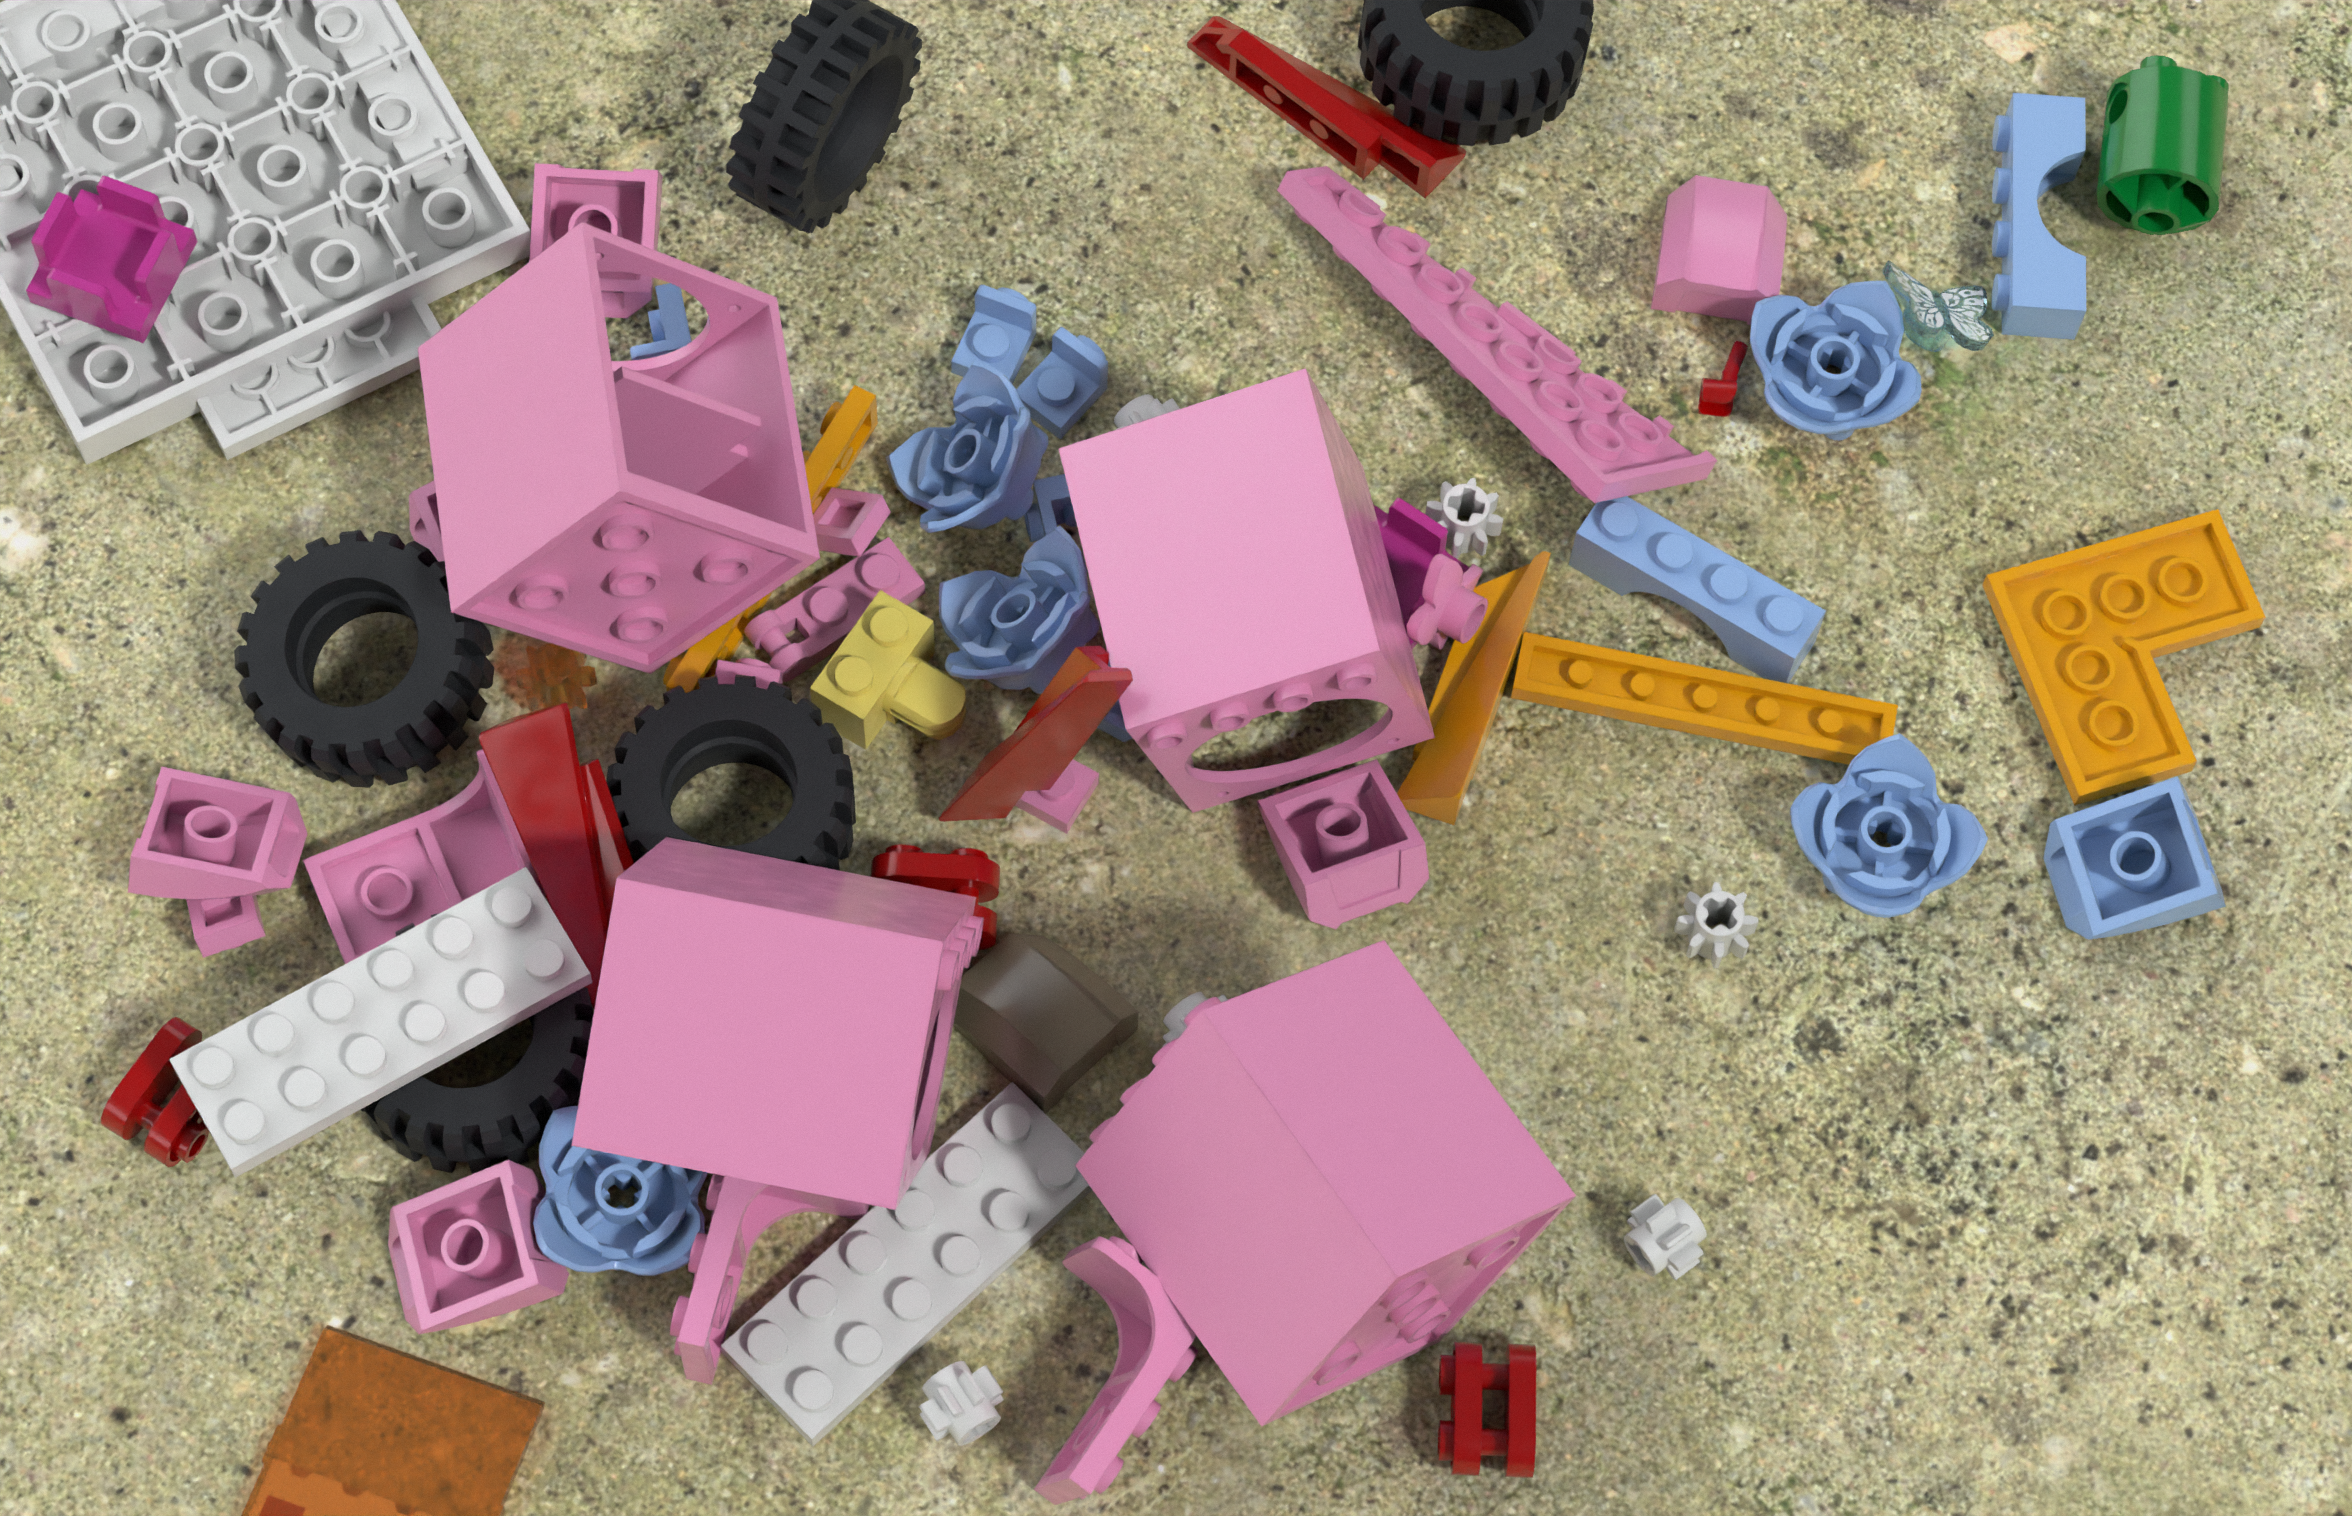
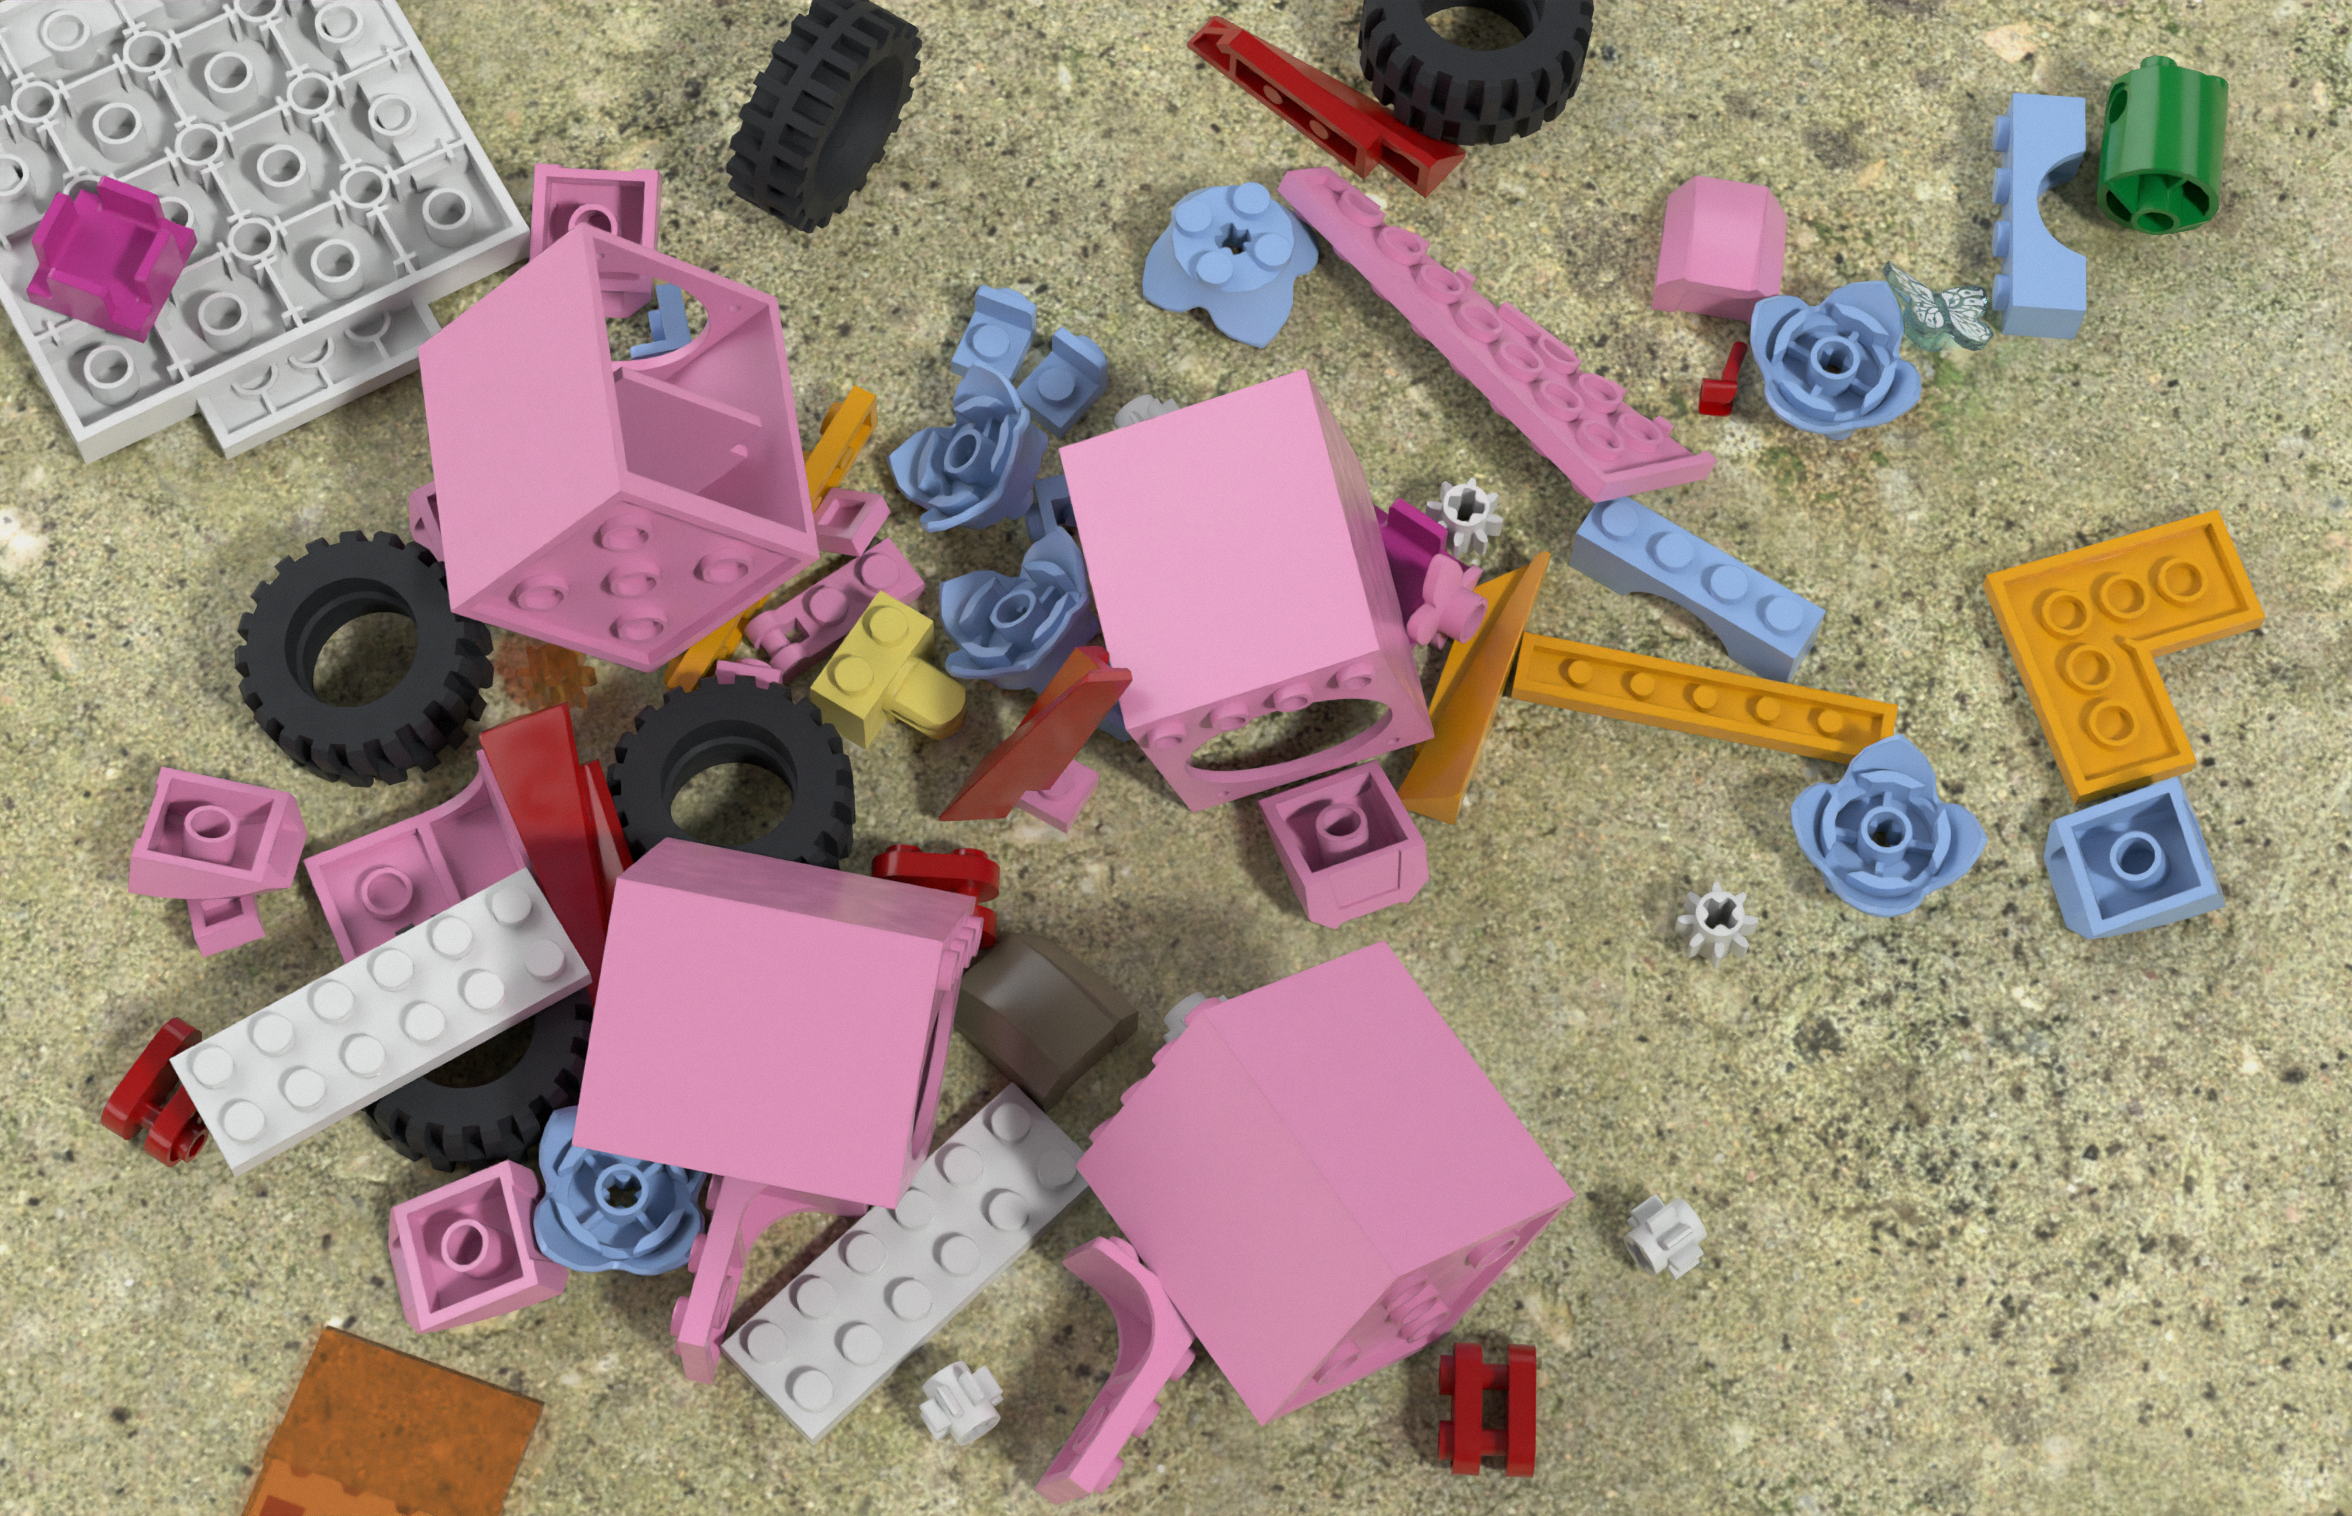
(1243, 292): none -> light blue brick

